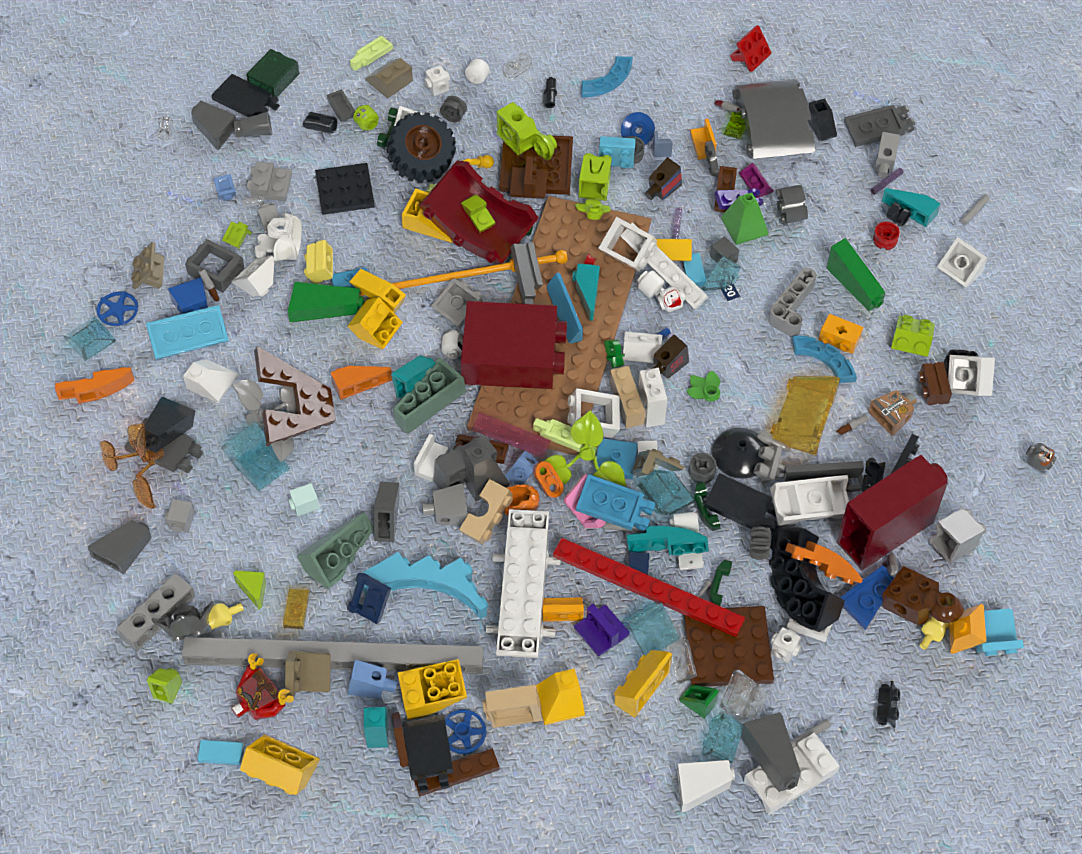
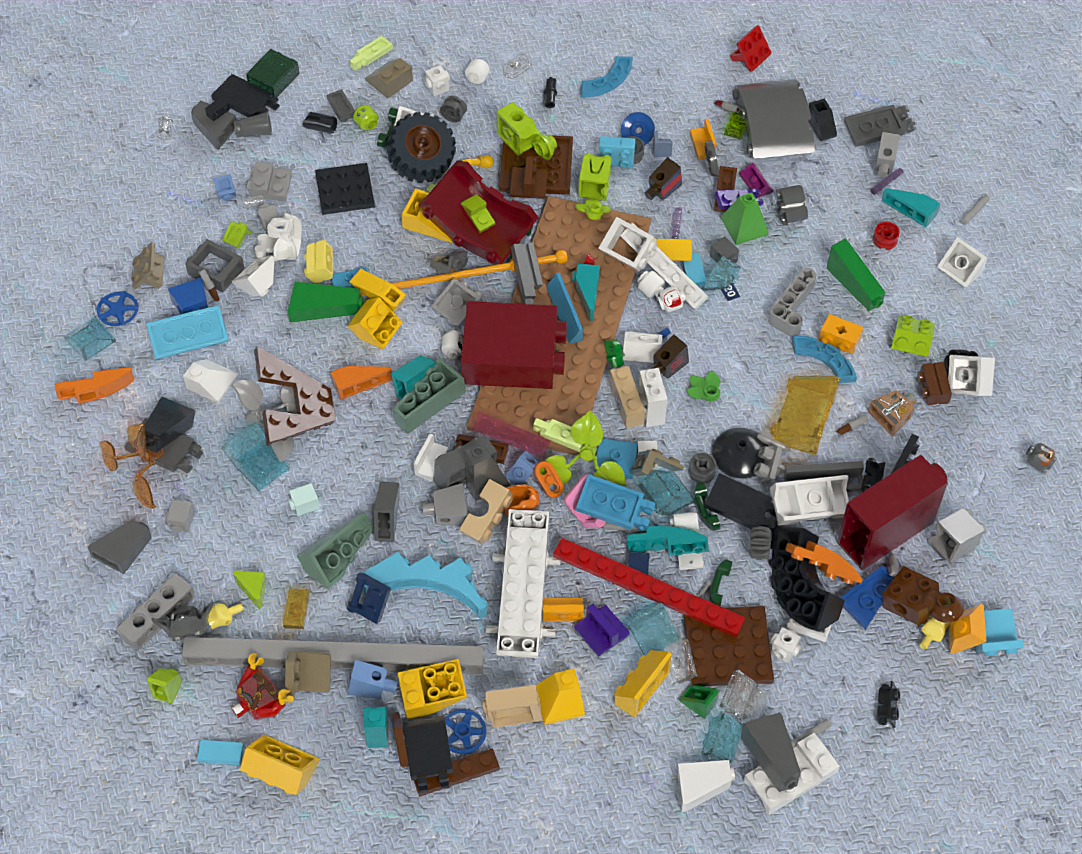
(217, 109): none -> black piece
(450, 264): none -> dark grey bracket
(612, 409): white window -> none
(899, 214): black wheel -> none

